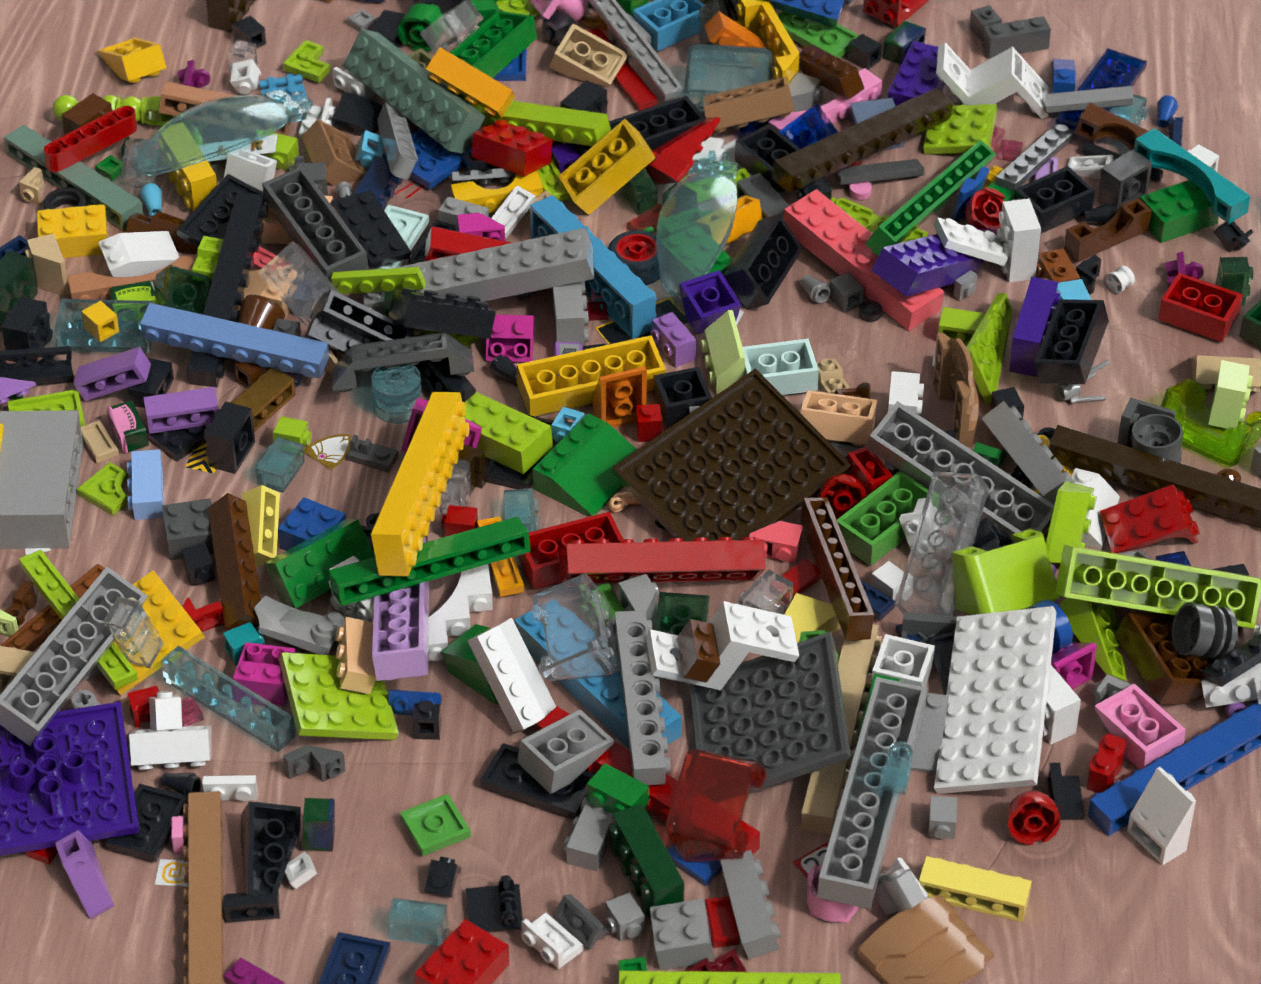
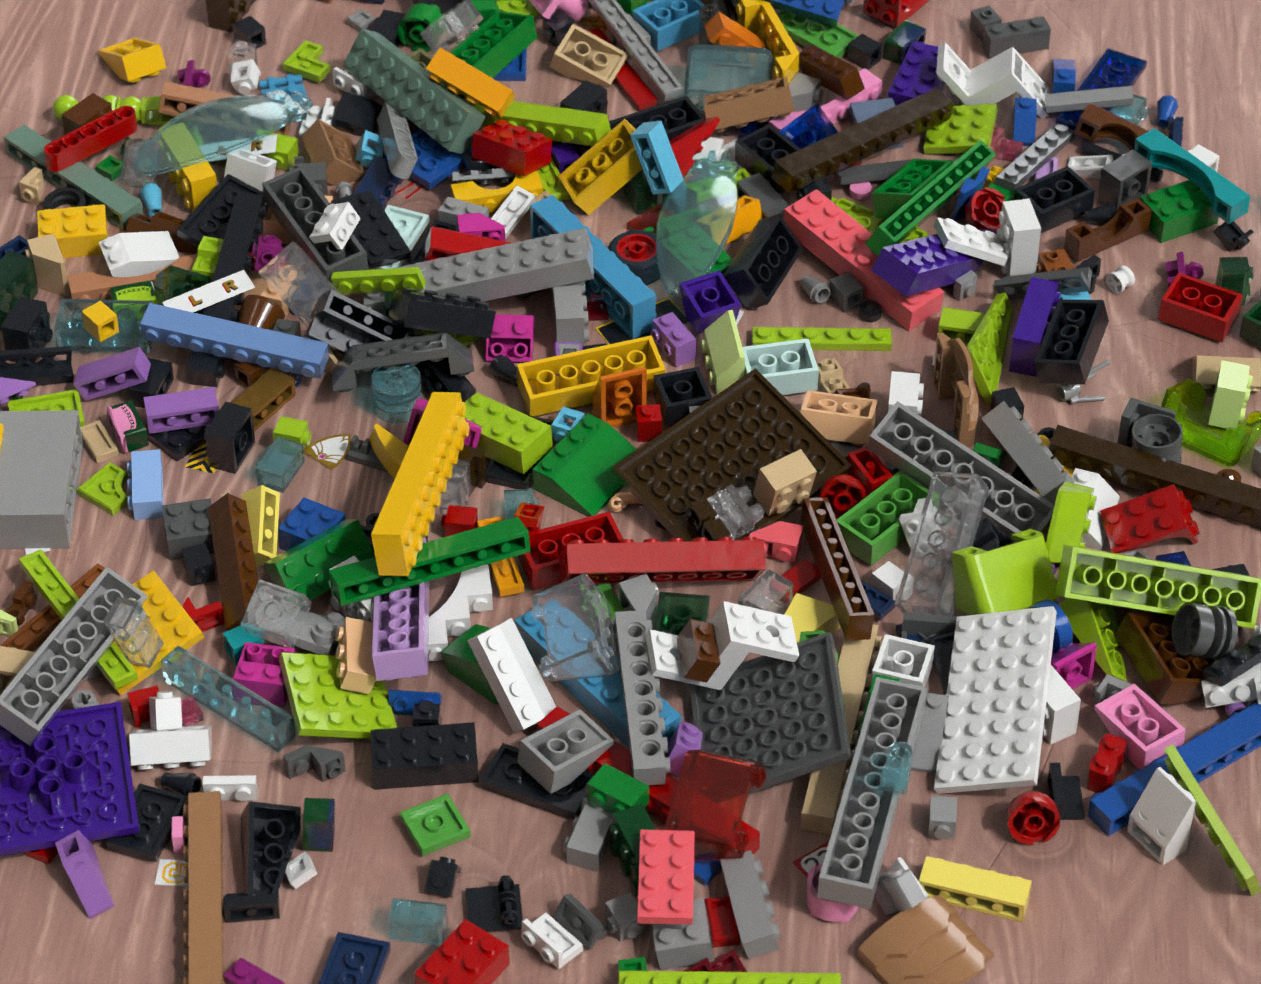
(211, 293): none -> white sticker
(266, 249): none -> magenta brick
(276, 614): none -> clear brick
(335, 225): none -> white bracket
(388, 449): none -> yellow slope
(424, 756): none -> black brick
(530, 515): none -> red slope
(656, 157): none -> medium azure brick
(666, 877): none -> coral plate
(684, 738): none -> medium lavender brick
(725, 513): none -> clear hips
(784, 482): none -> tan brick
(827, 338): none -> lime plate
(905, 185): none -> green slope
(1024, 120): none -> blue slope
(1069, 282): none -> dark grey fence
(1216, 830): none -> lime plate

